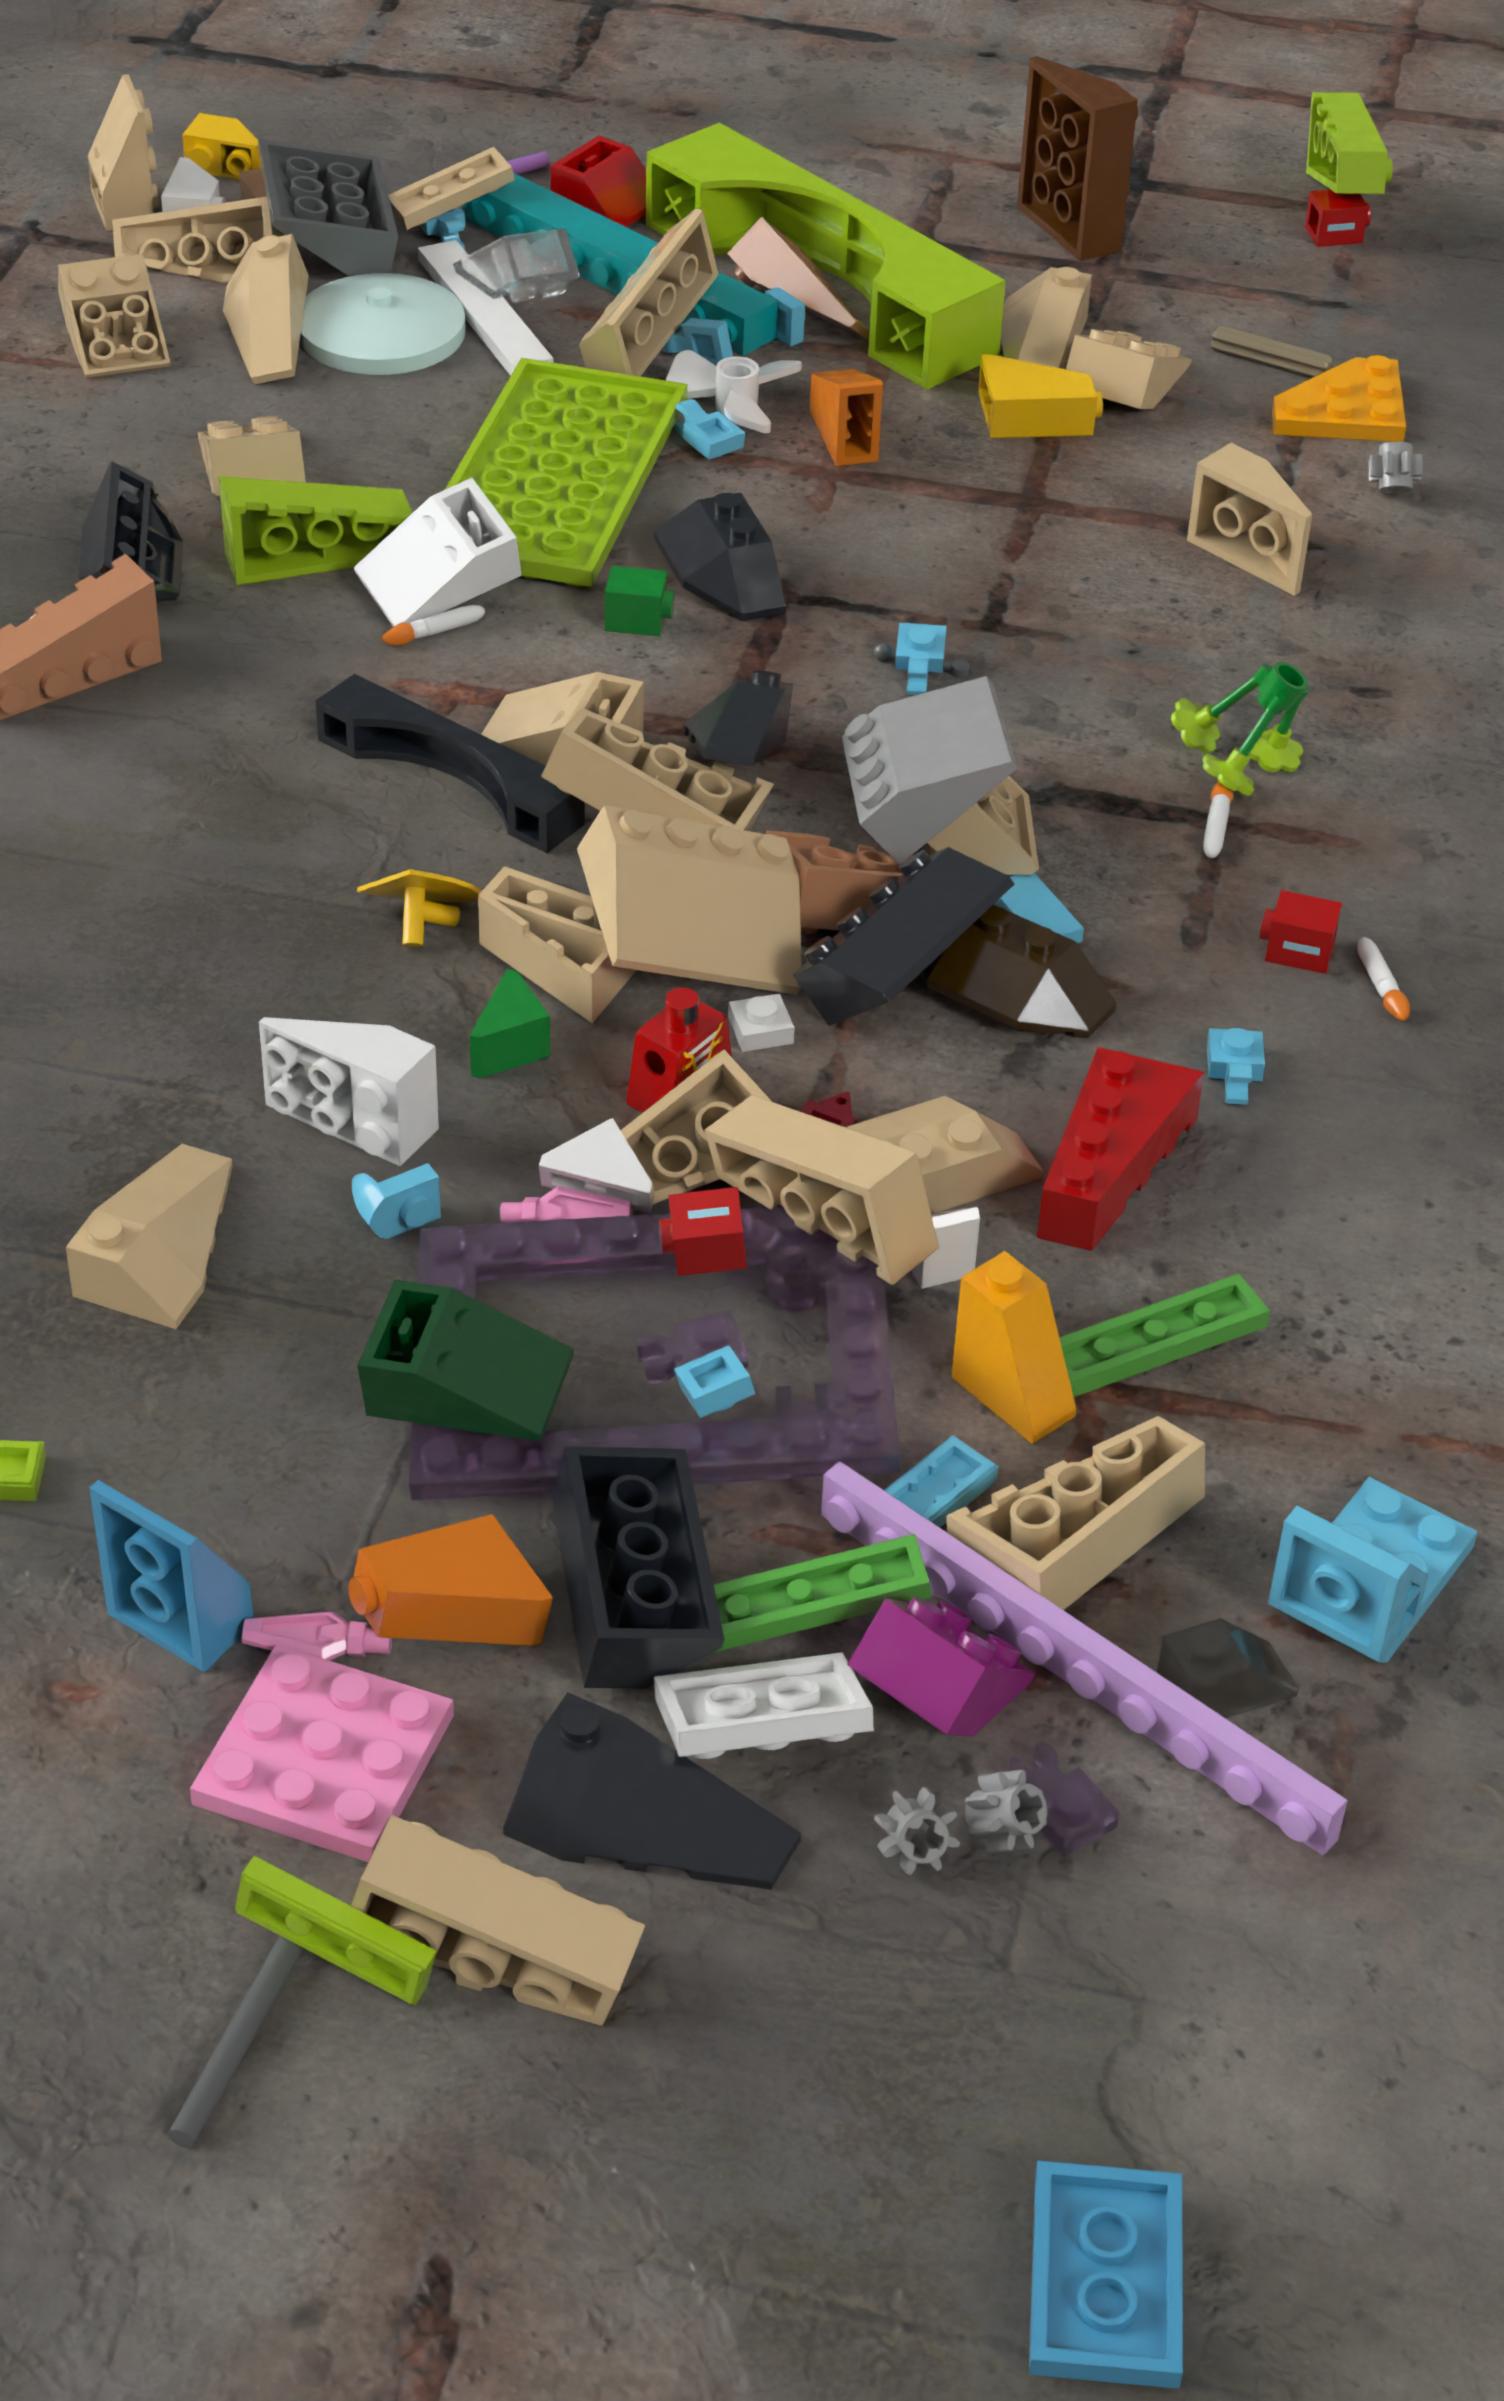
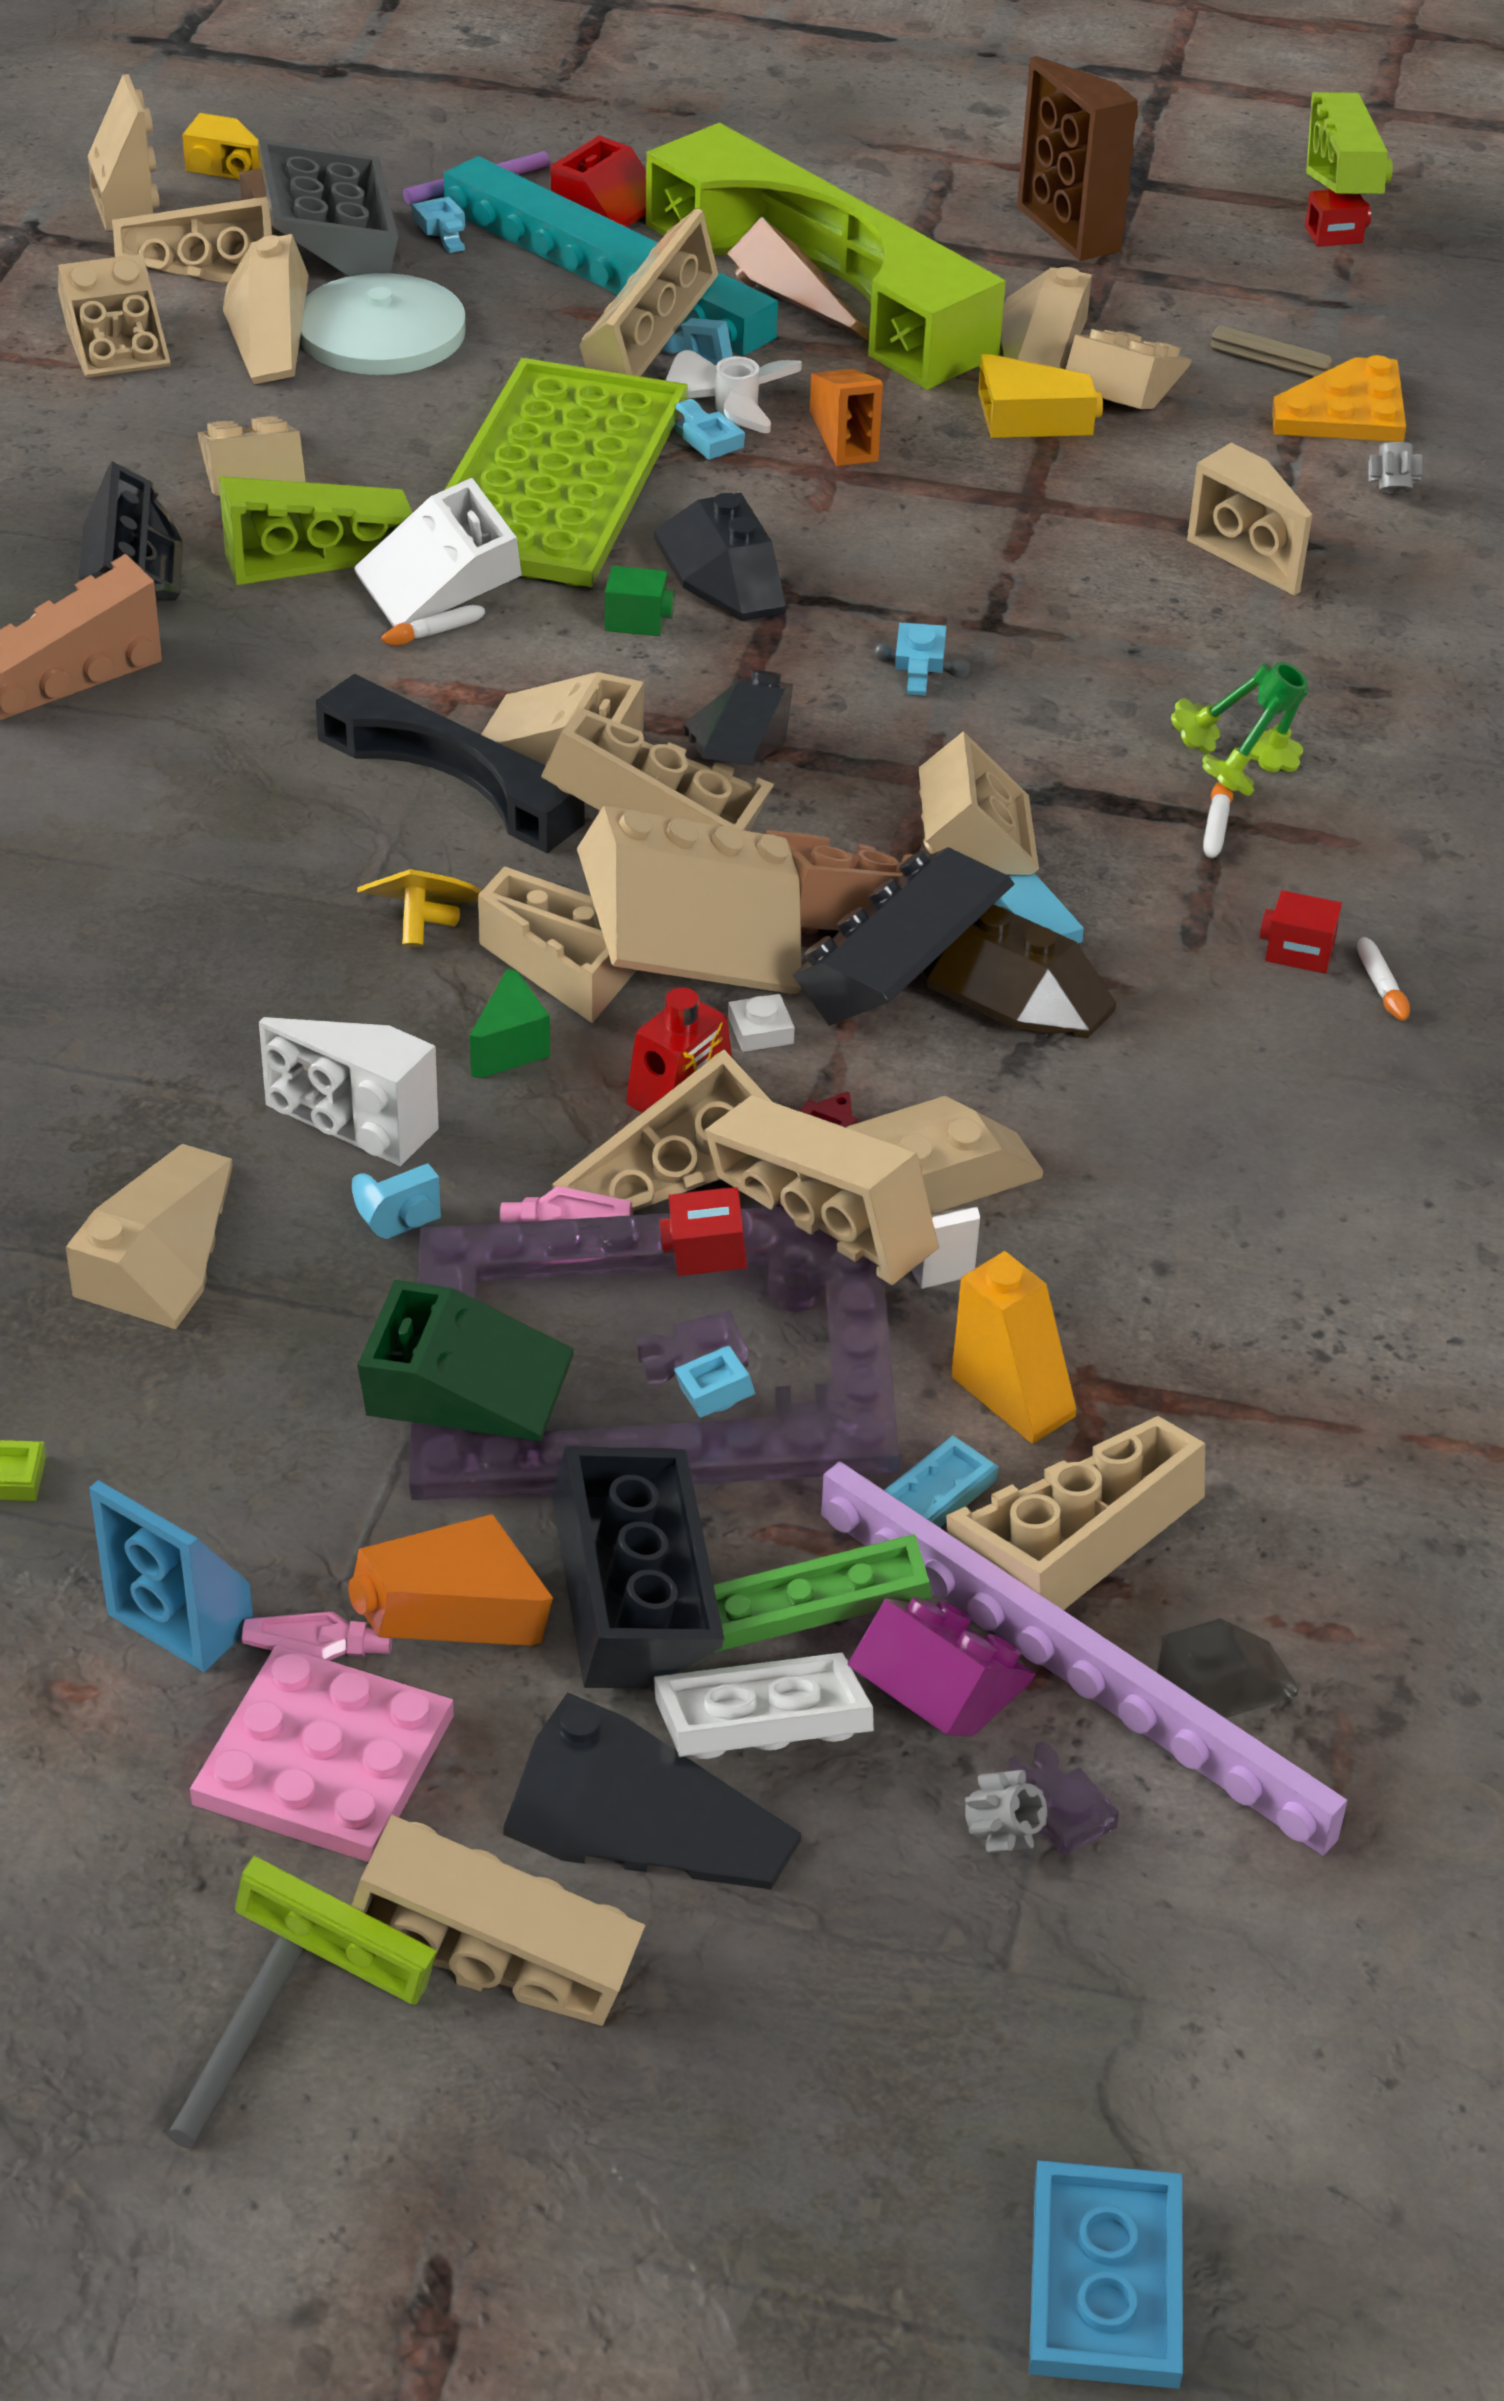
(190, 187): white slope -> none
(451, 188): tan plate -> none
(490, 318): white tile -> none
(522, 266): clear slope -> none
(599, 1164): white slope -> none
(790, 316): medium azure plate -> none
(924, 1846): light grey gear -> none
(926, 762): light grey slope -> none
(1115, 1137): red wedge -> none
(1162, 1333): bright green plate -> none
(1237, 1058): medium azure plate -> none
(1369, 1569): medium azure bracket -> none

